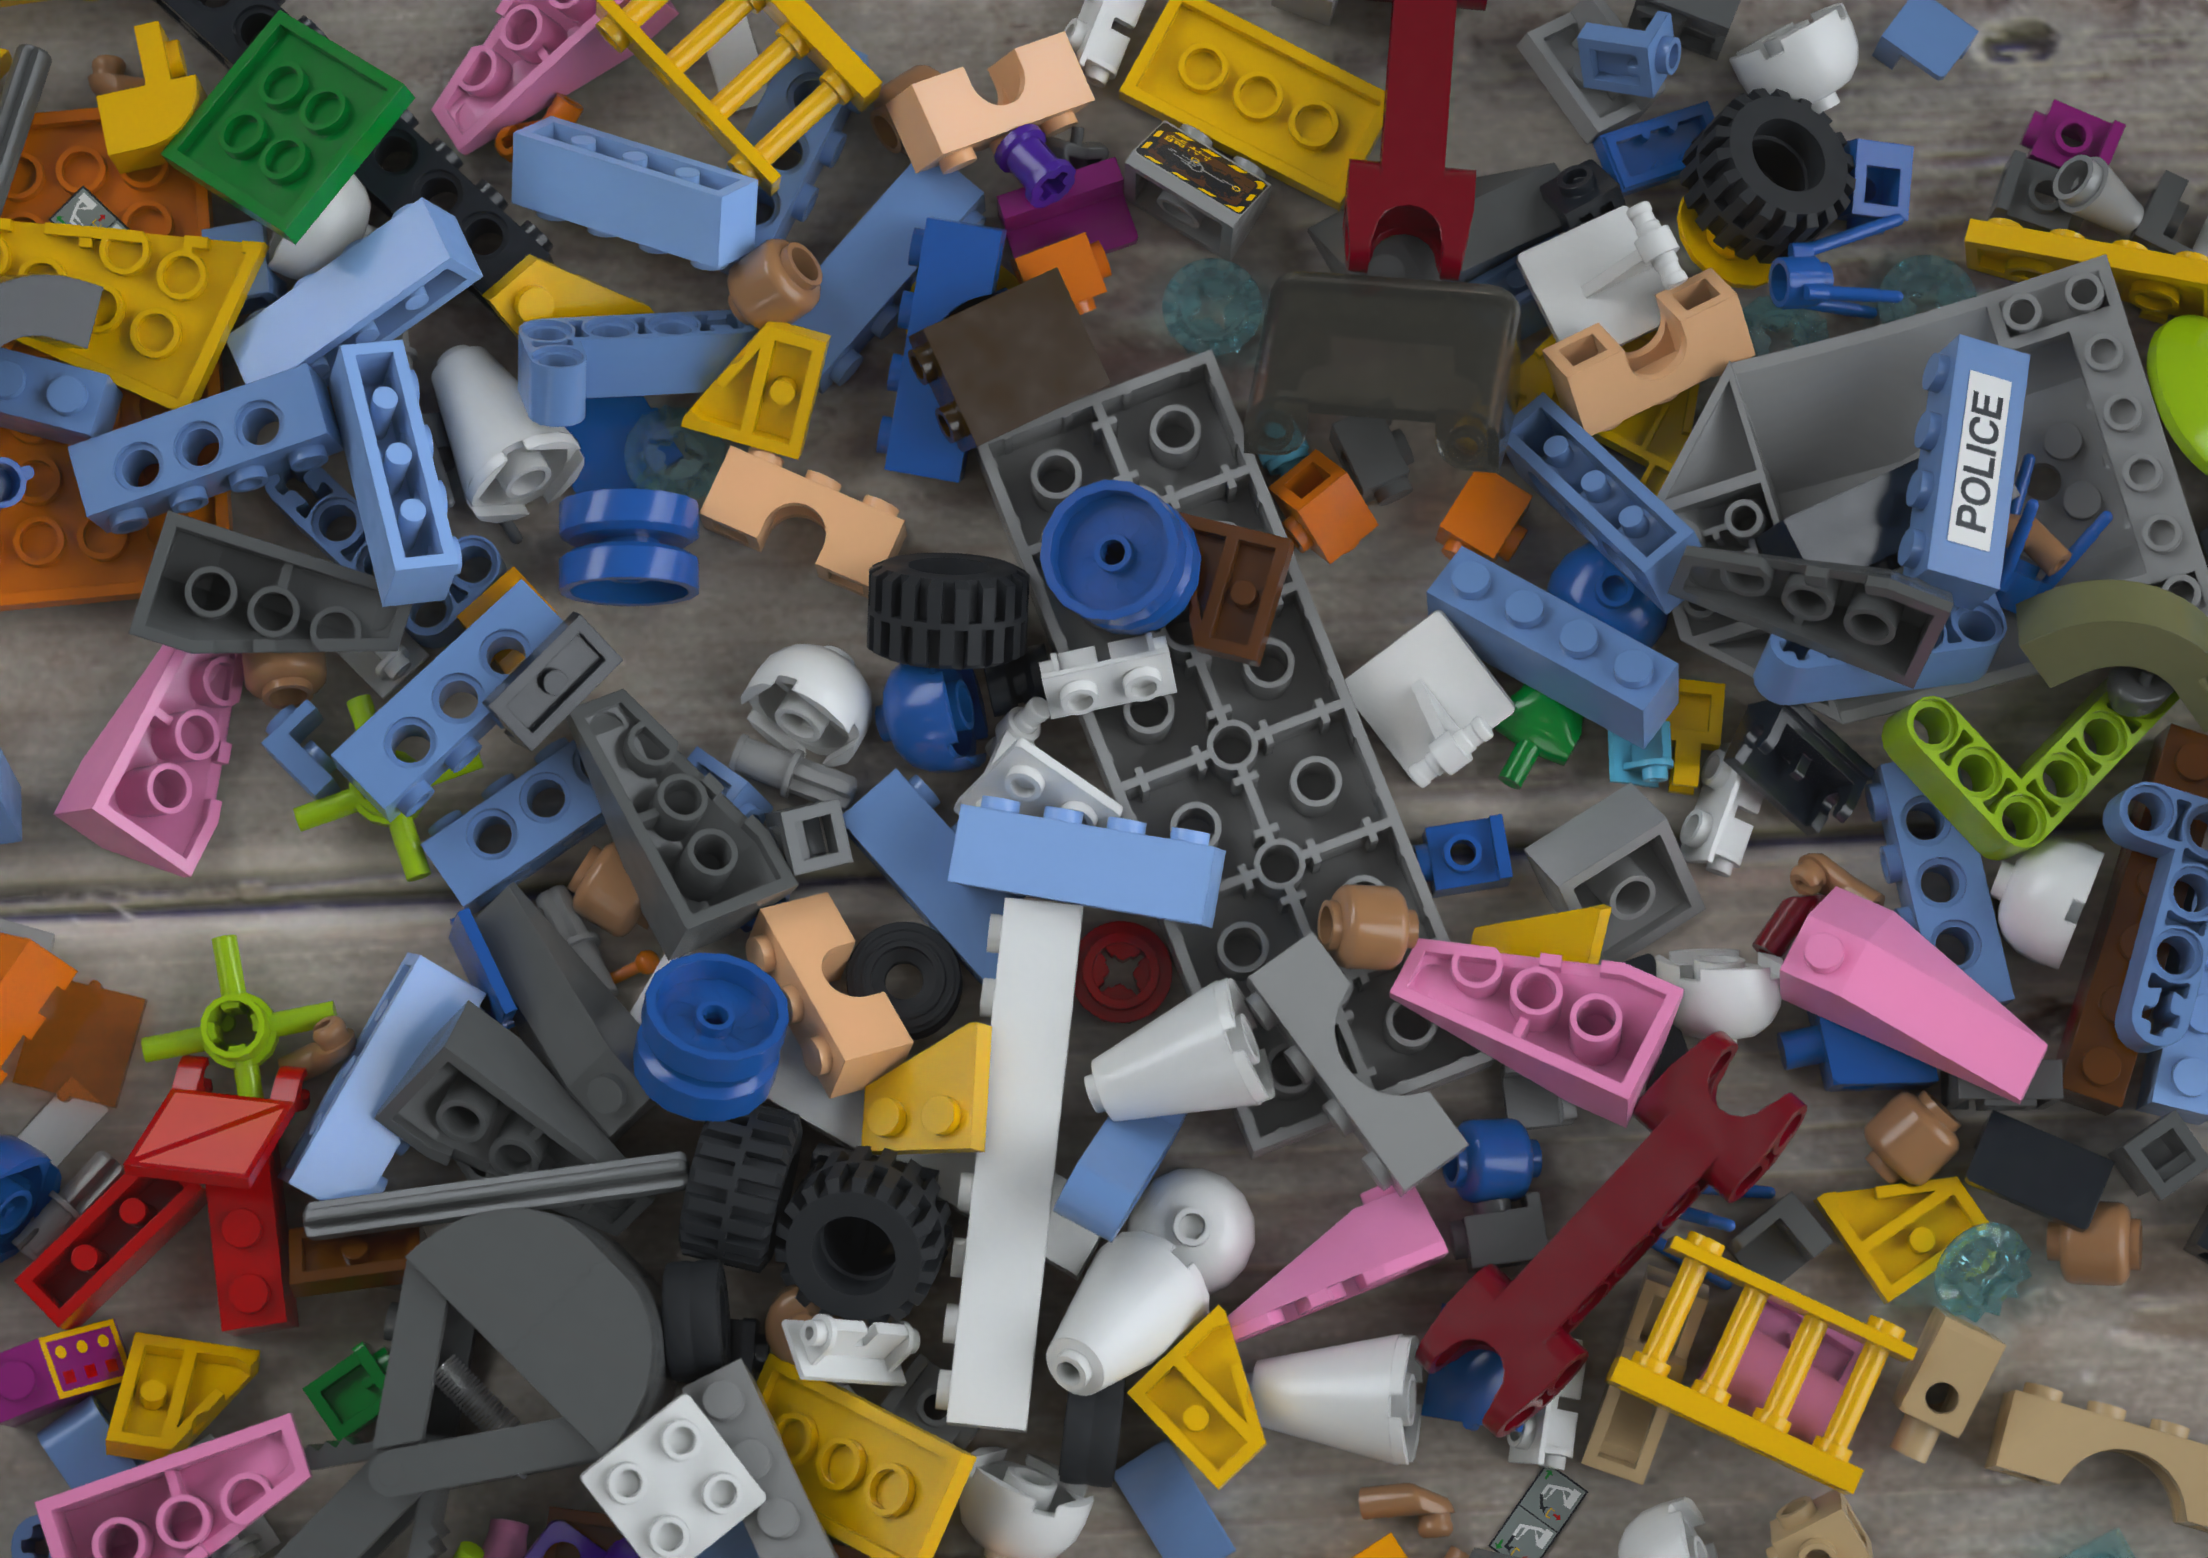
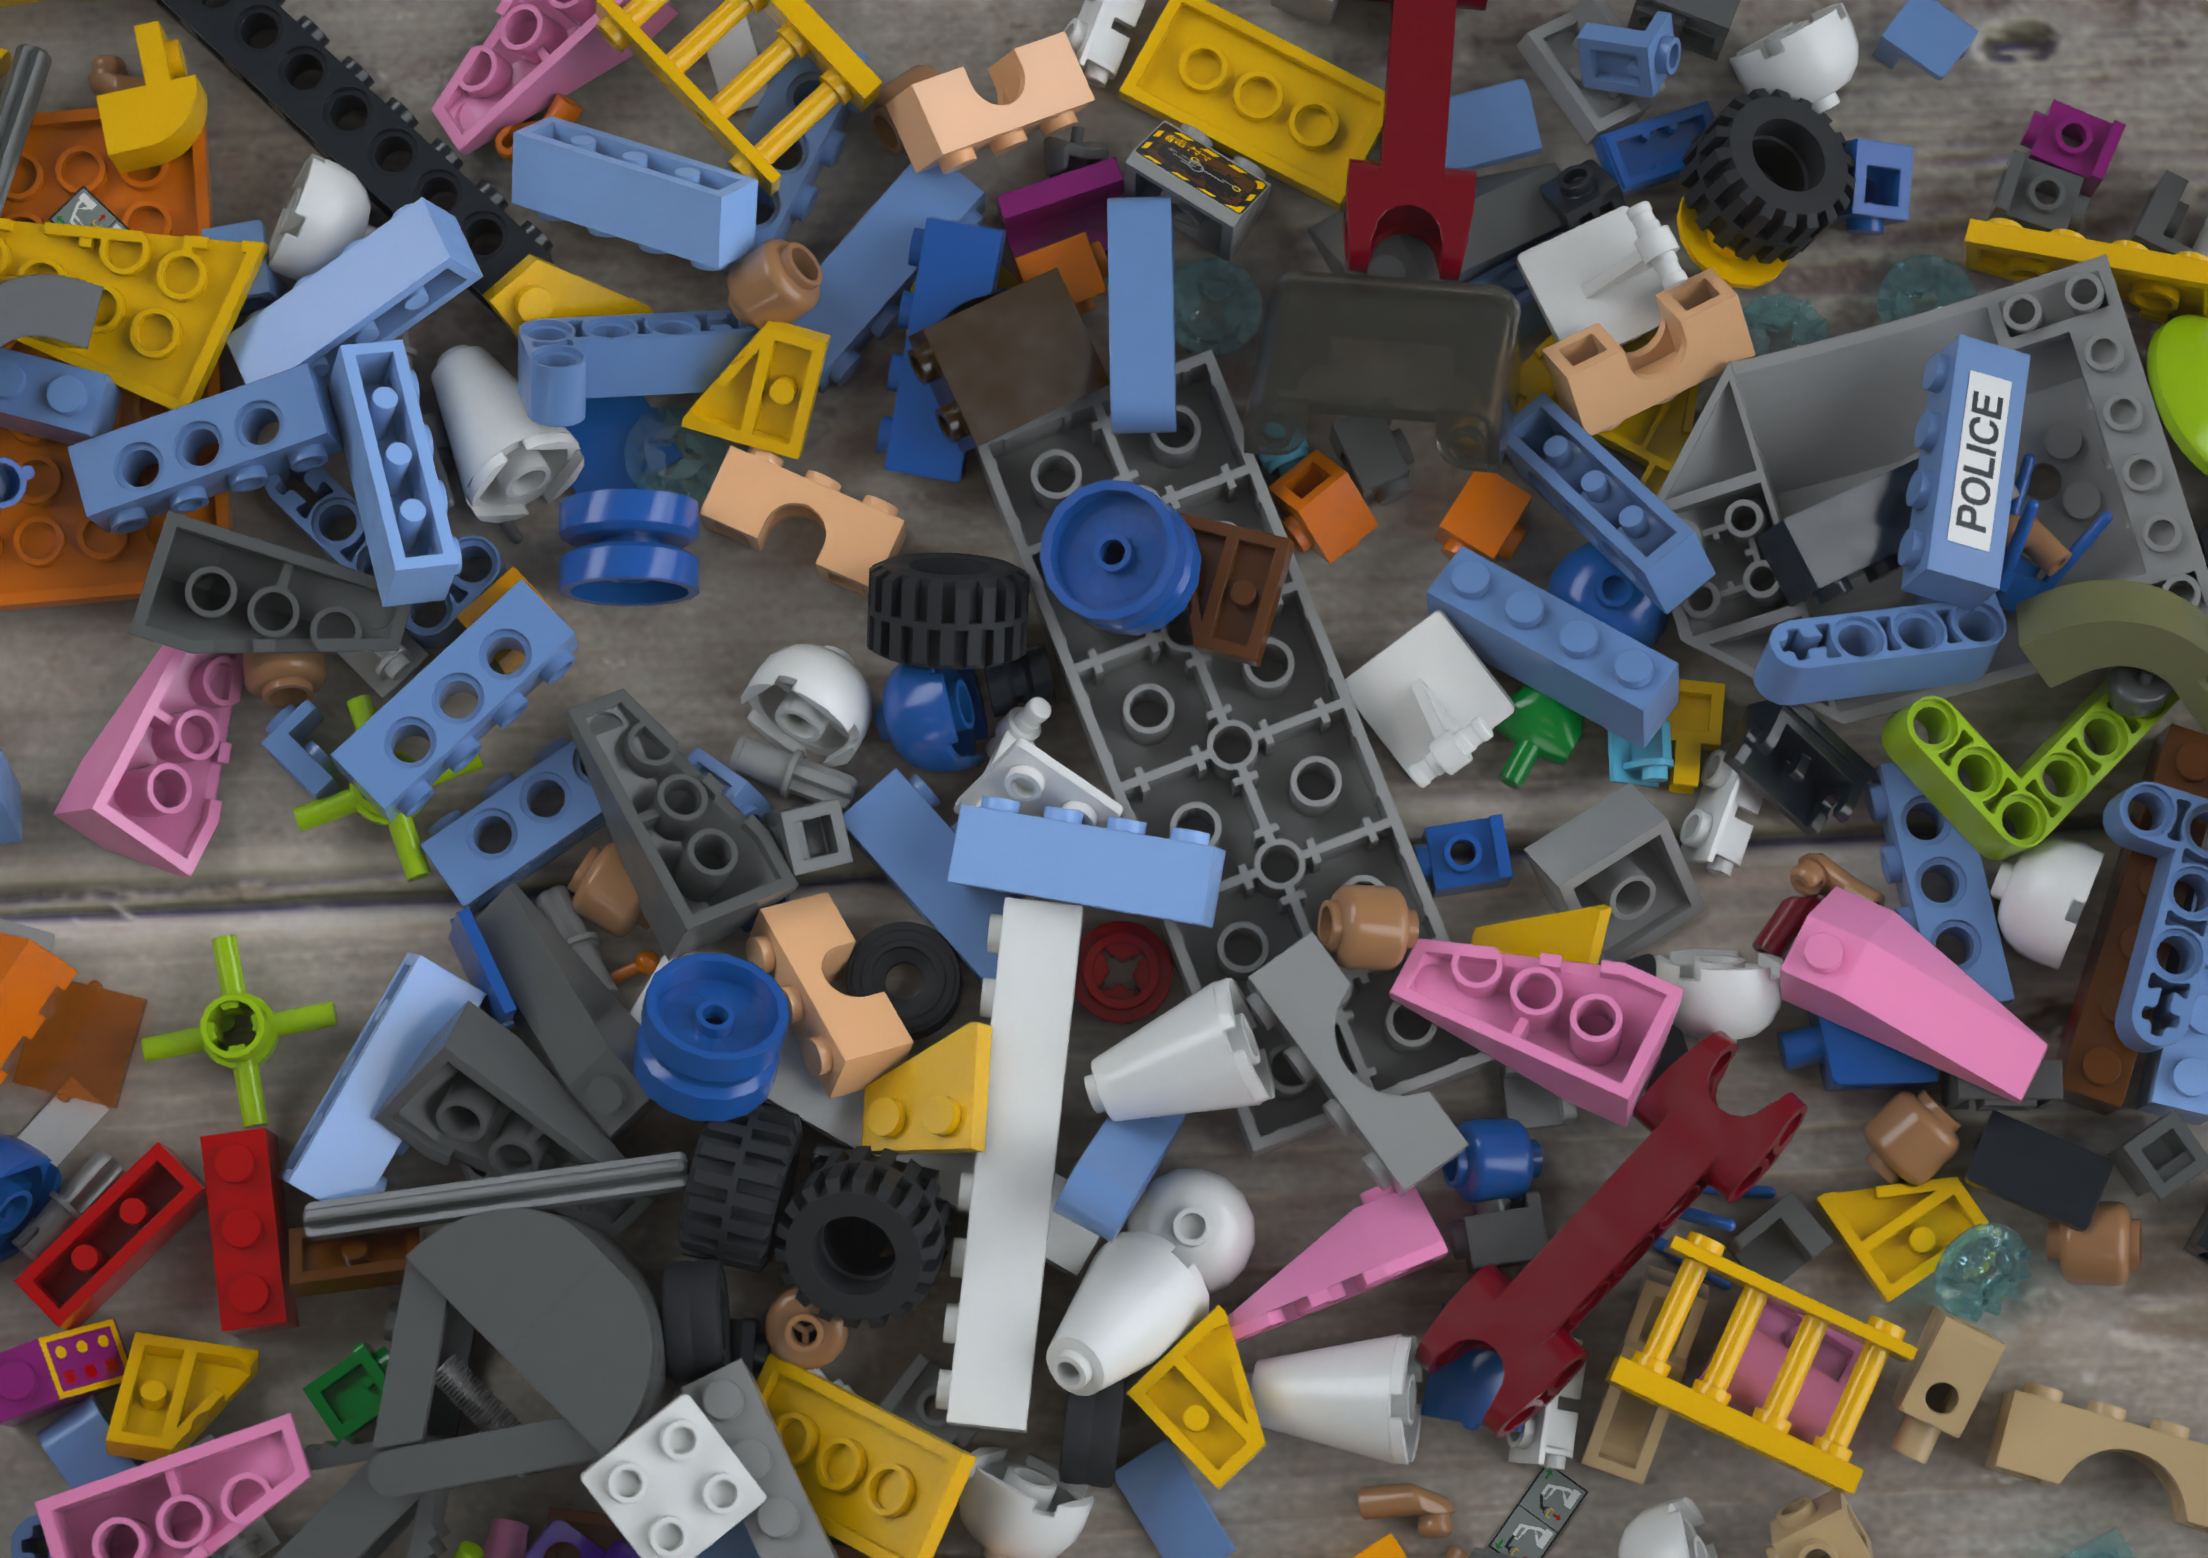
(215, 1135): flag -> none
(288, 126): green plate -> none
(330, 1046): medium nougat arm -> none
(552, 681): panel -> none
(850, 1350): white hinge -> none
(1035, 165): dark purple bush -> none
(1080, 684): white hinge -> none
(1141, 314): none -> medium blue beam
(1491, 126): none -> medium blue slope
(1809, 284): blue plant -> none
(1837, 609): dark grey wedge -> none
(2096, 194): light grey cone -> none

